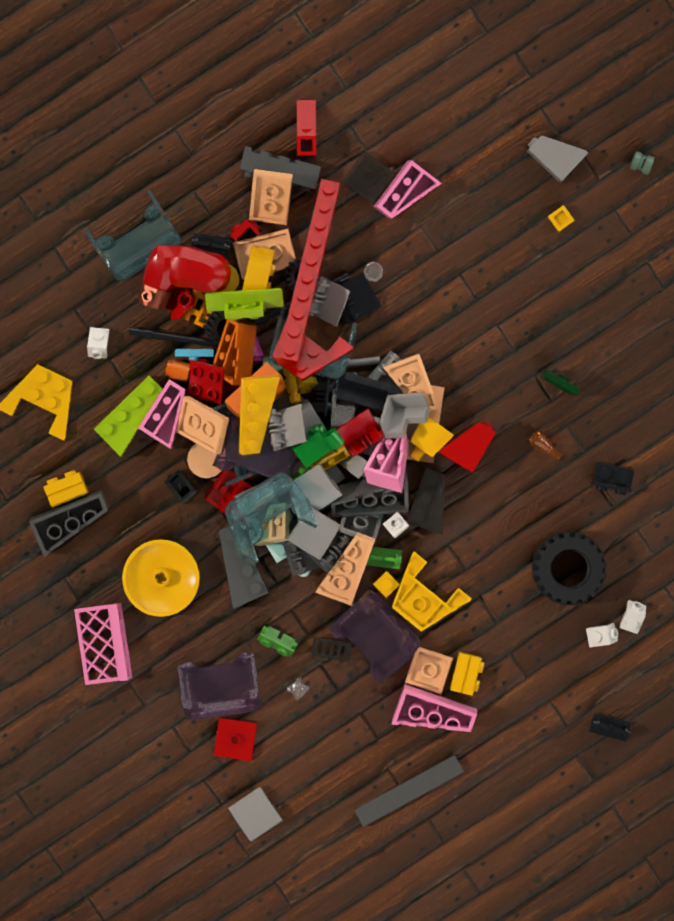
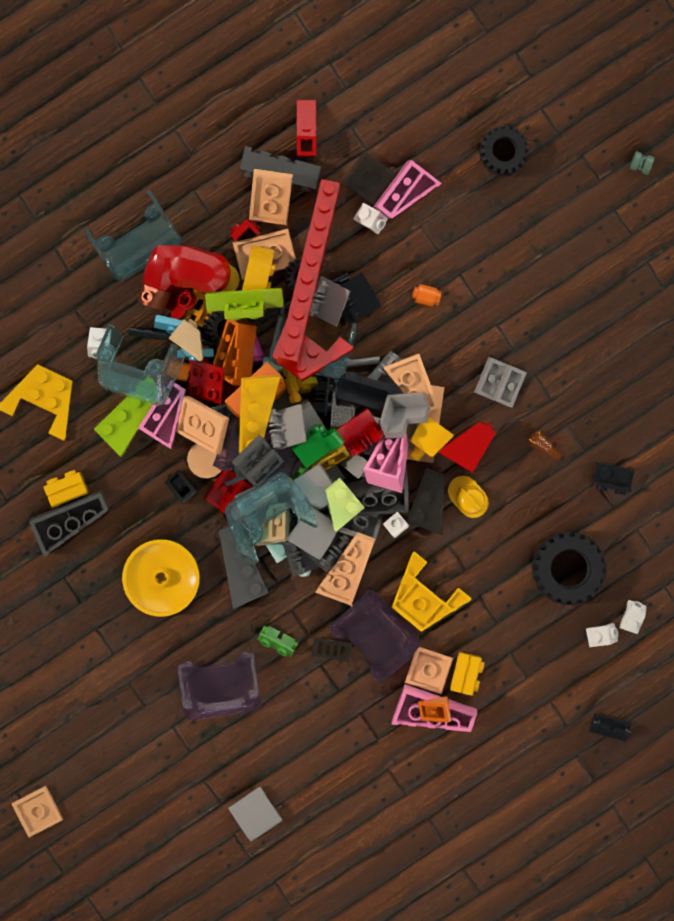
(37, 811): none -> light nougat tile
(119, 639): bright pink fence -> none
(148, 385): none -> clear light blue windscreen
(166, 323): none -> medium azure plate
(189, 338): none -> tan slope
(212, 244): black hinge -> none
(235, 739): red plate -> none
(257, 461): none -> dark grey slope
(298, 688): clear wheel -> none
(342, 504): none -> yellowish green wing
(370, 218): none -> white bracket
(373, 269): clear wheel -> none
(385, 558): bright green hinge -> none
(386, 584): yellow plate -> none
(408, 790): dark grey tile -> none
(426, 295): none -> orange brick
(435, 710): none -> orange slope
(468, 496): none -> yellow piece
(500, 382): none -> light grey slope
(514, 137): none -> black tyre
(555, 156): light grey slope -> none
(560, 218): yellow plate -> none
(560, 382): dark green plate -> none

